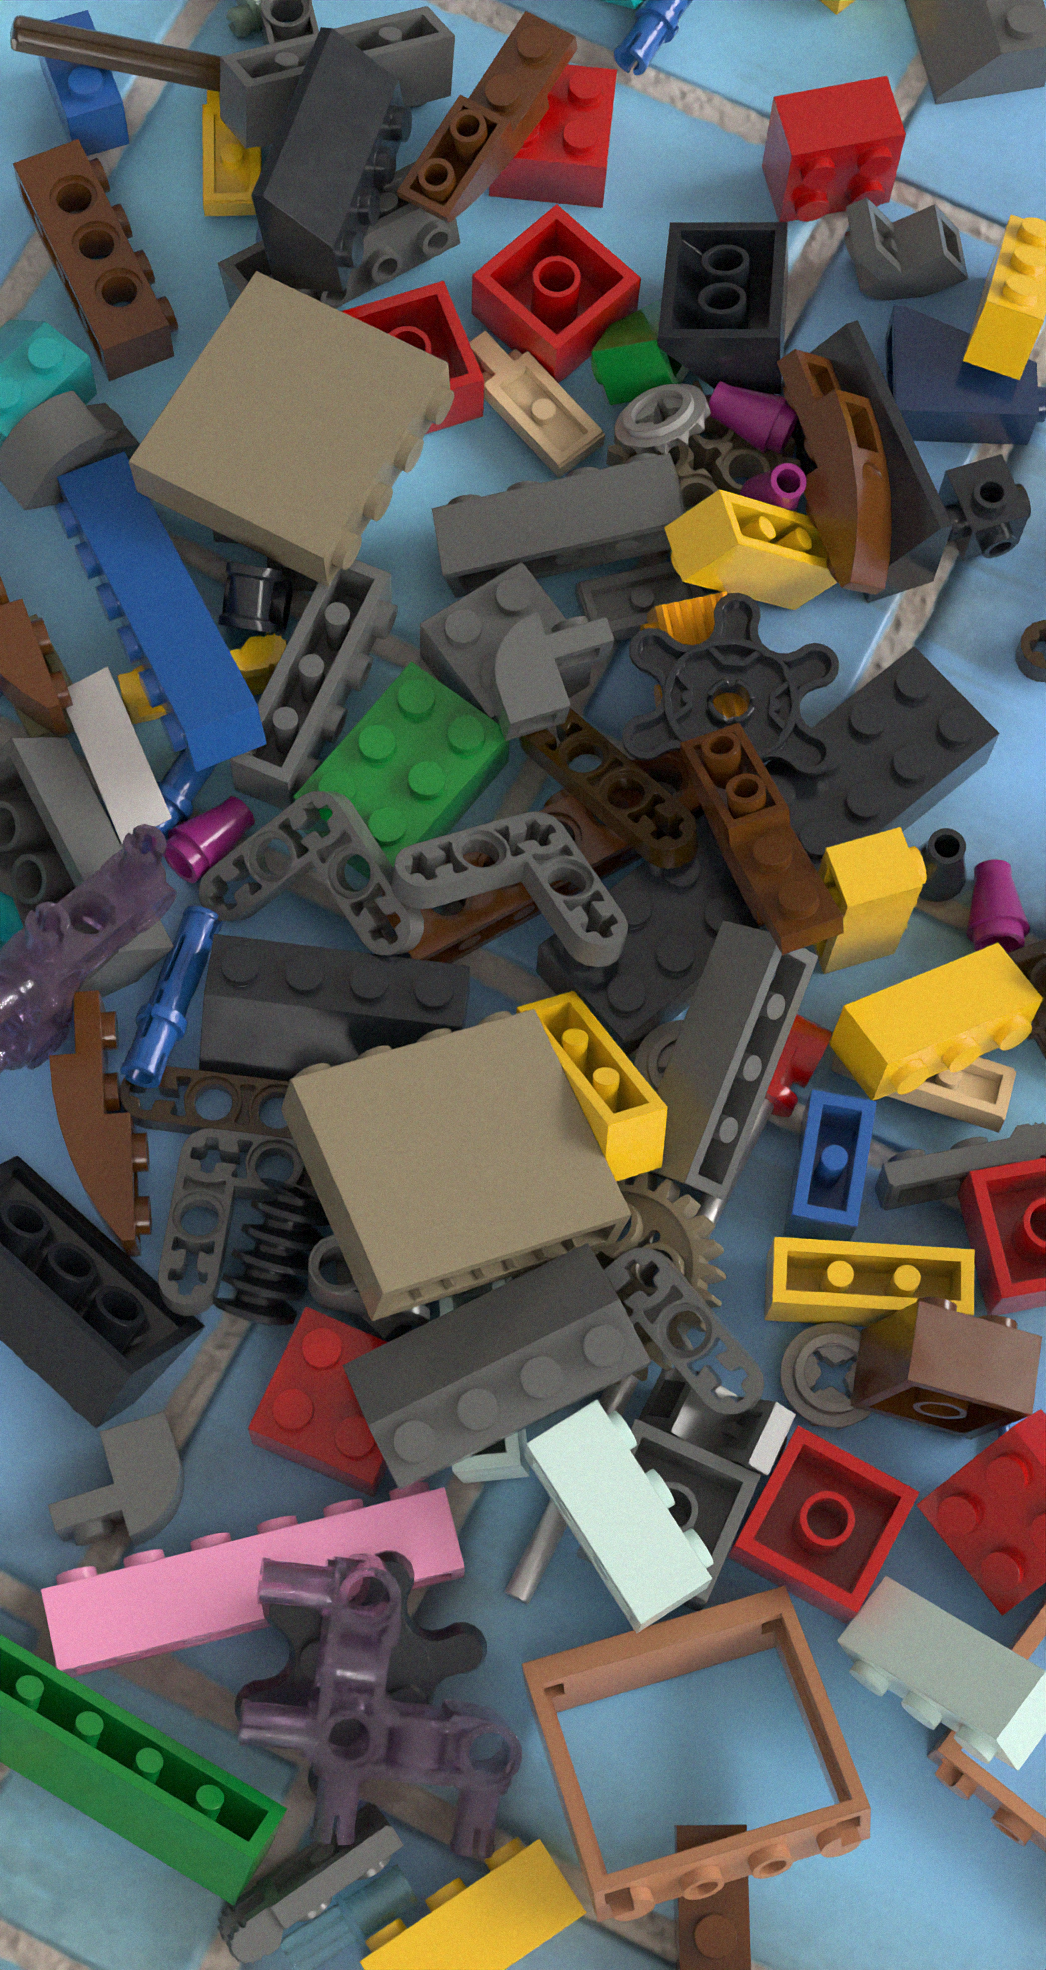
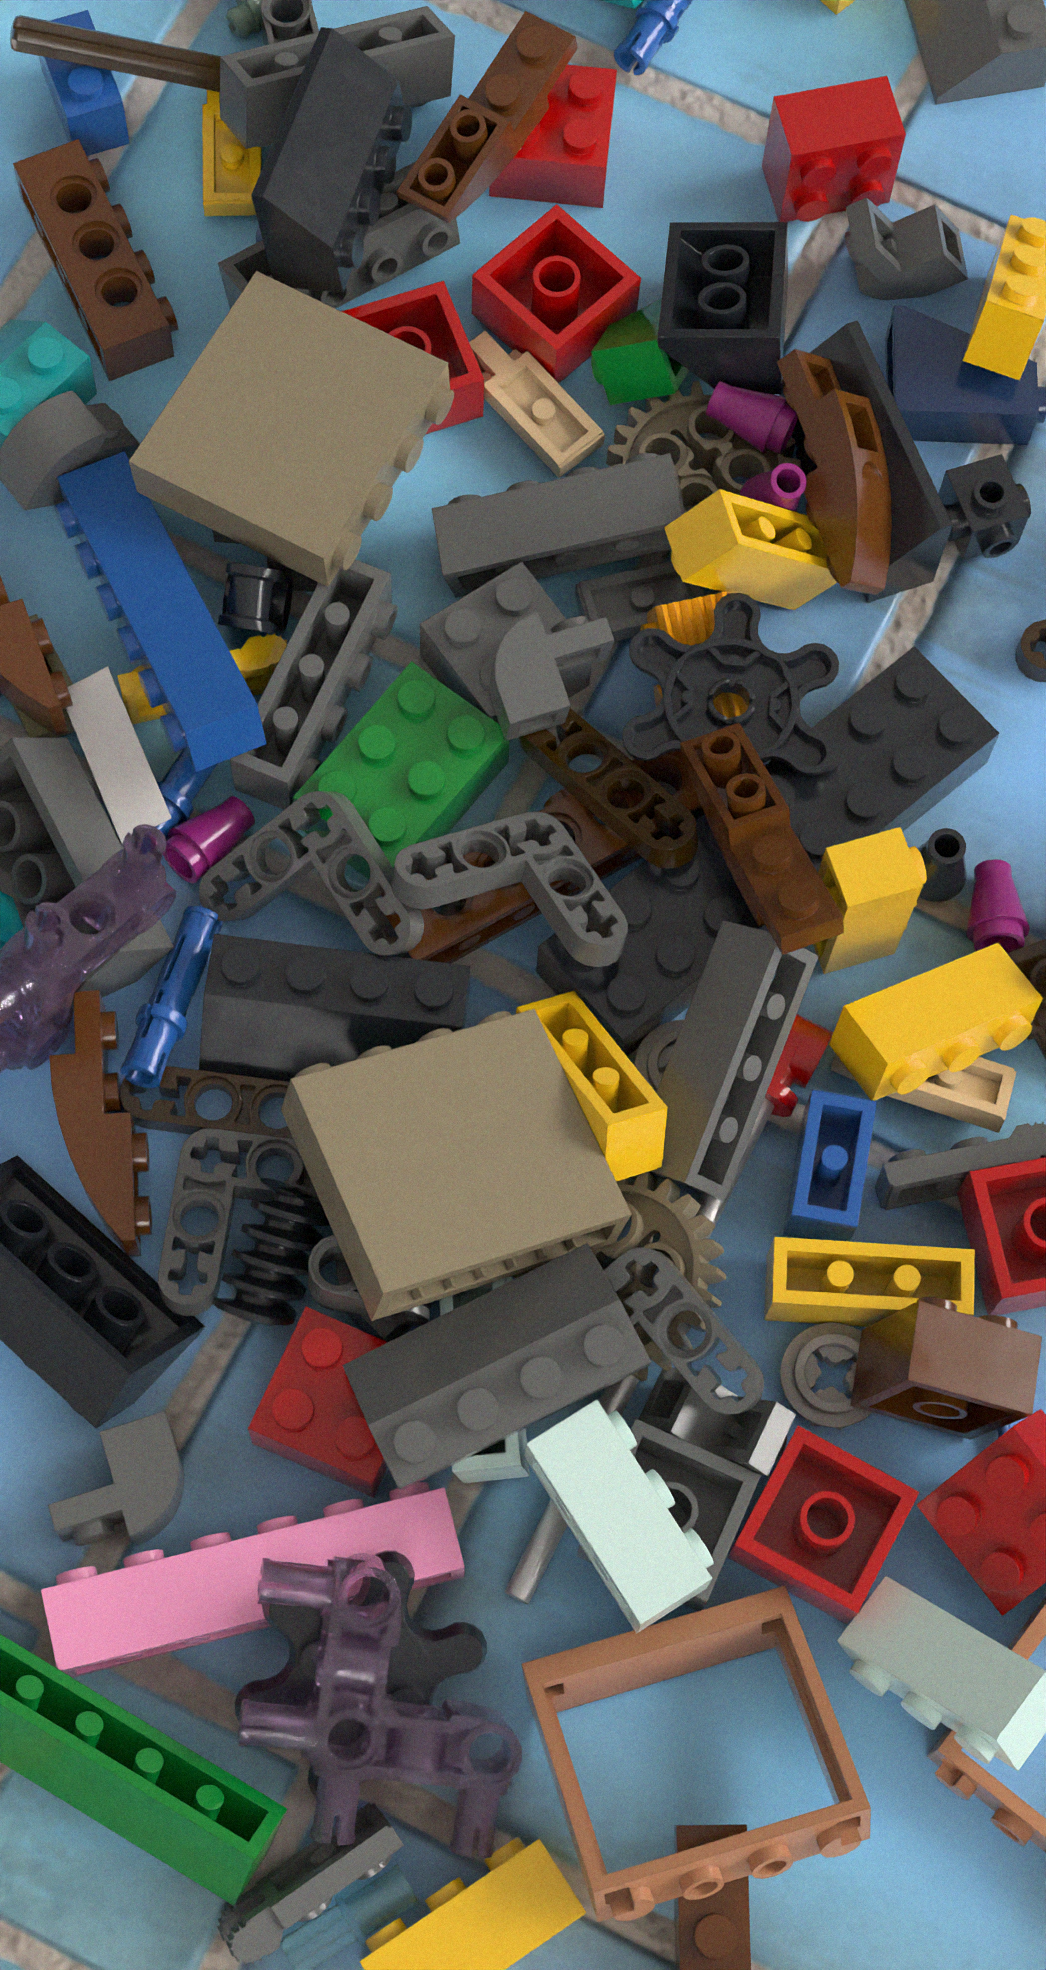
(642, 422): light grey gear -> none

